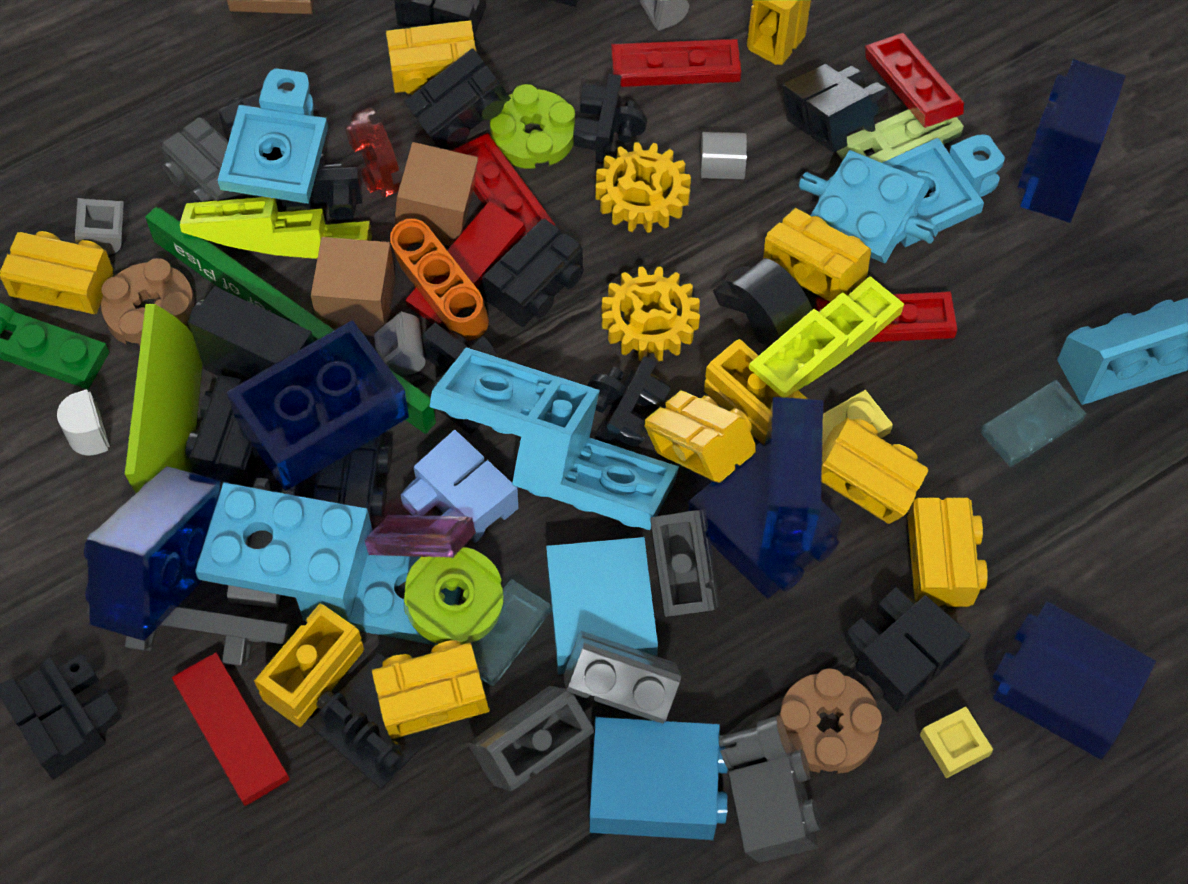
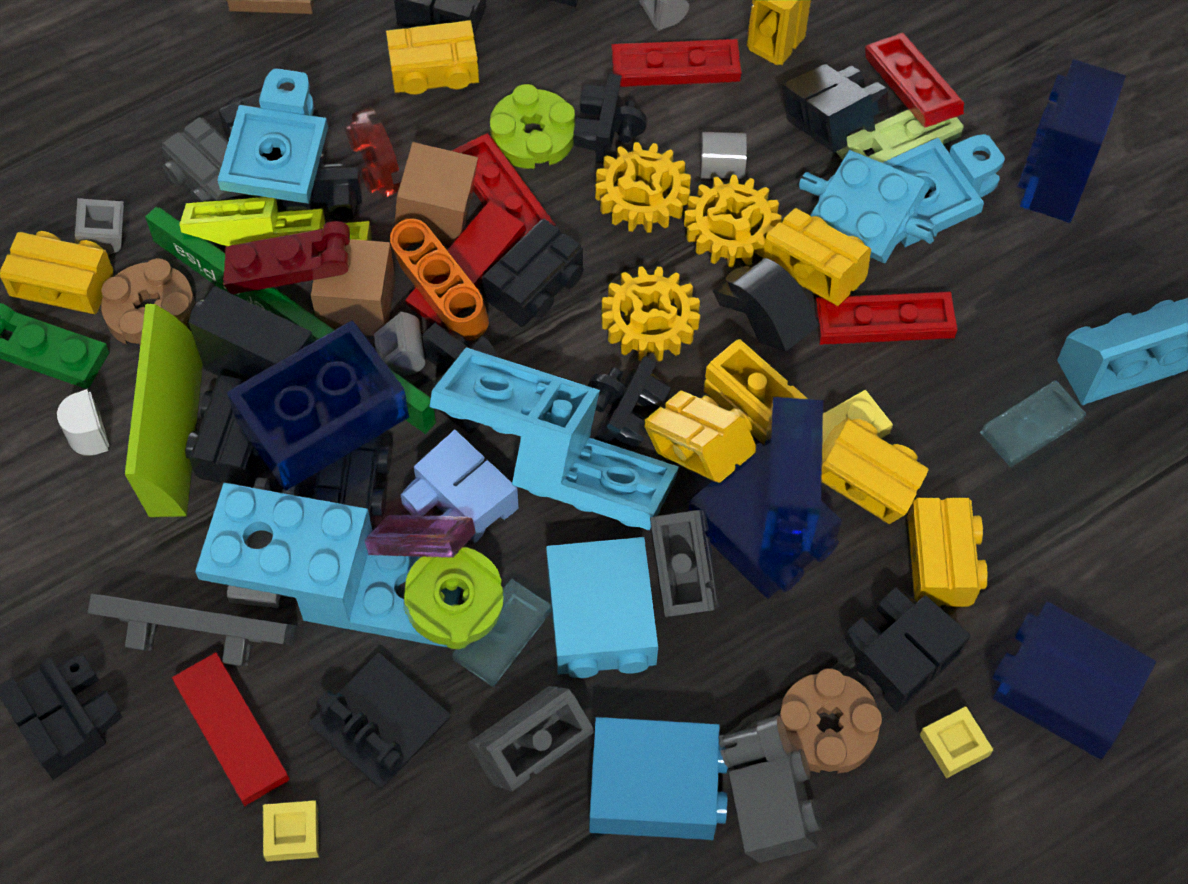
(149, 553): clear blue brick -> none
(287, 259): none -> dark red plate
(290, 831): none -> light yellow plate
(309, 664): yellow brick -> none
(429, 689): yellow brick -> none
(458, 100): black brick -> none
(622, 677): brick -> none
(731, 221): none -> yellow gear
(826, 337): neon yellow slope -> none

